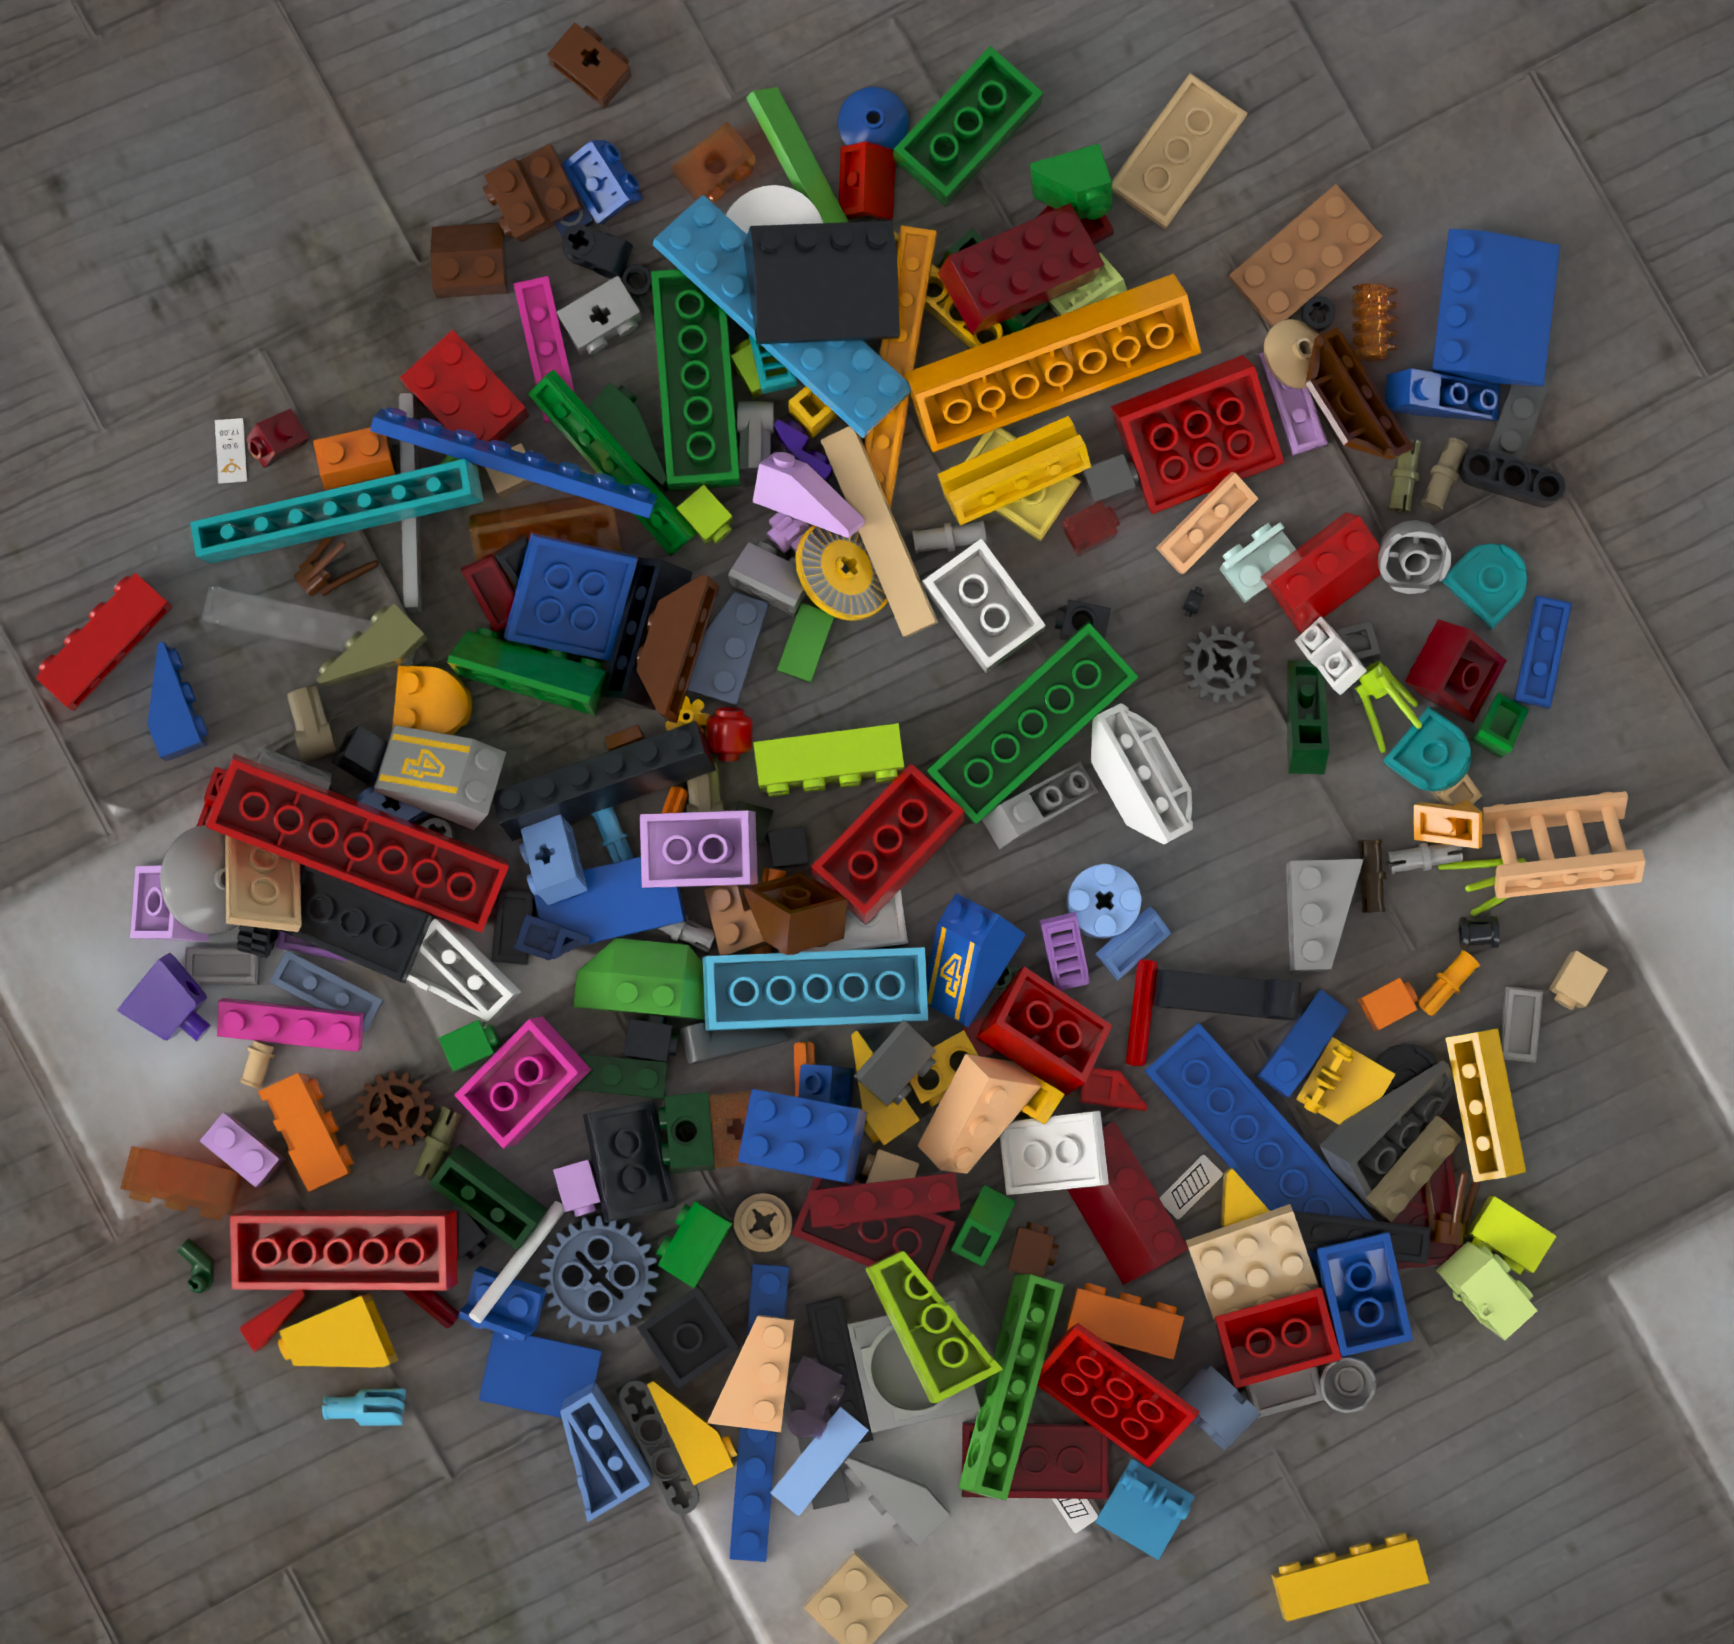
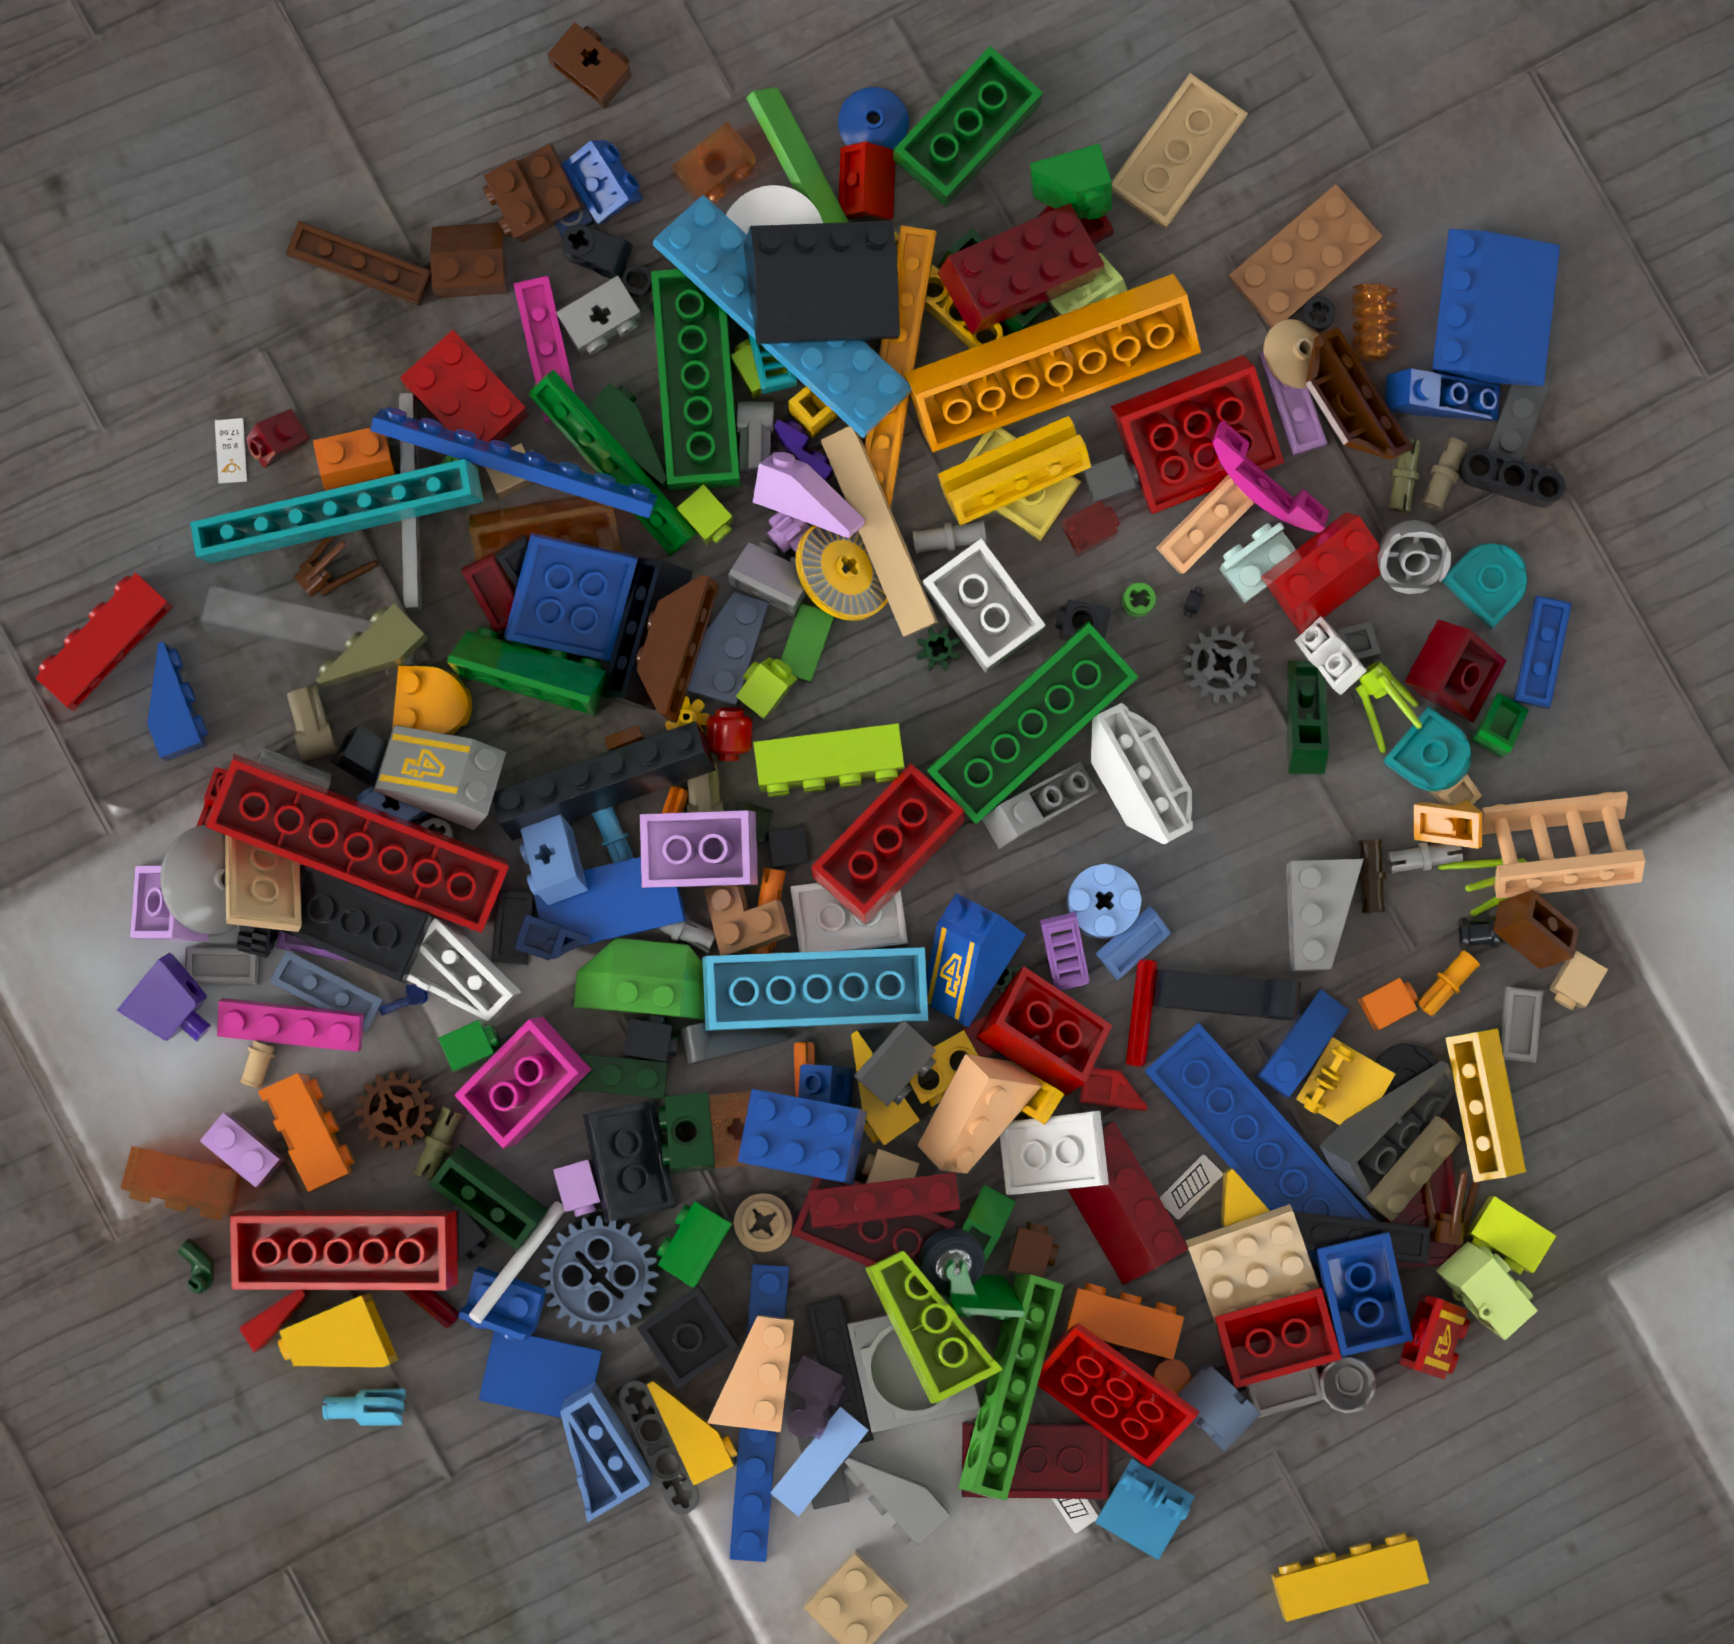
(359, 263): none -> reddish brown tile
(415, 996): none -> clear blue hand
(766, 685): none -> lime brick
(797, 912): reddish brown slope -> none
(933, 640): none -> dark green gear
(955, 1266): none -> plate
(1140, 611): none -> bright green bush
(1172, 1374): none -> orange tile
(1298, 511): none -> dark pink slope
(1435, 1336): none -> red slope
(1536, 929): none -> reddish brown brick

